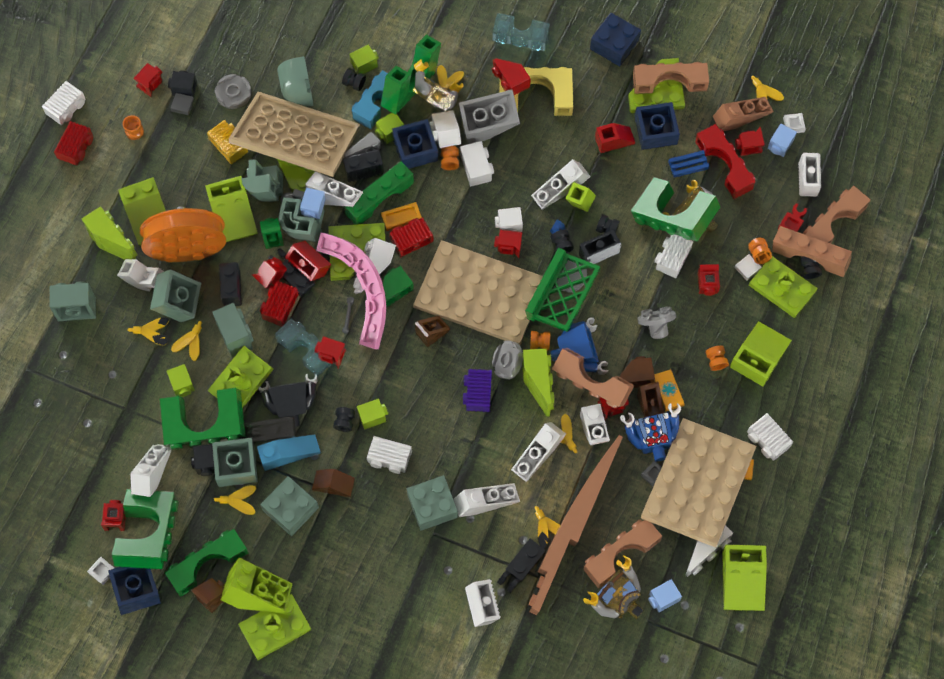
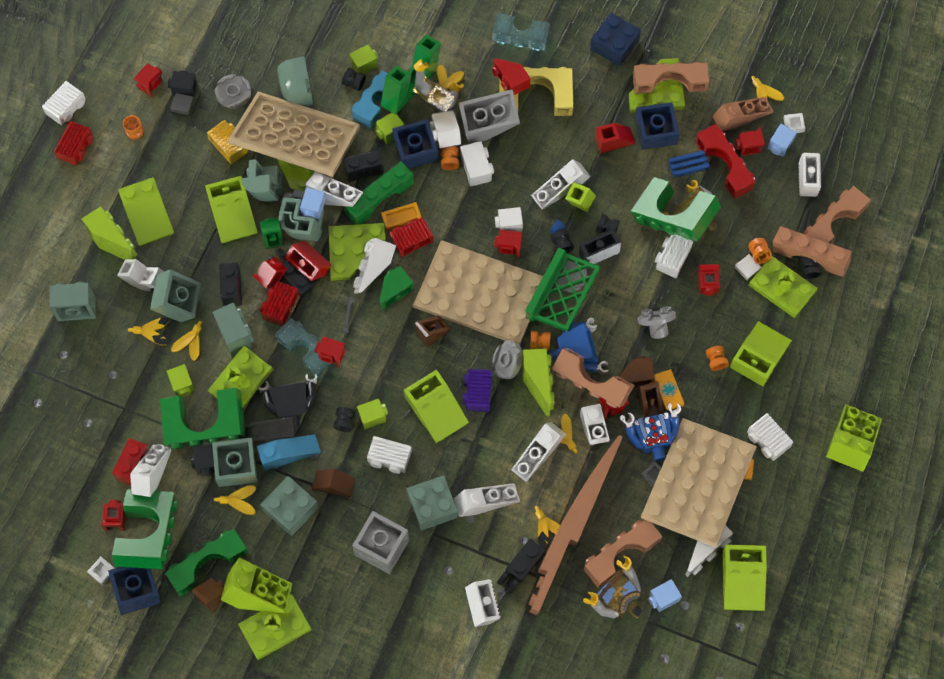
(128, 460): none -> red brick
(182, 235): orange wheel -> none
(366, 144): light grey slope -> none
(369, 280): bright pink plate -> none
(381, 542): none -> light grey brick
(435, 406): none -> lime slope
(793, 221): red plate -> none
(854, 438): none -> lime slope

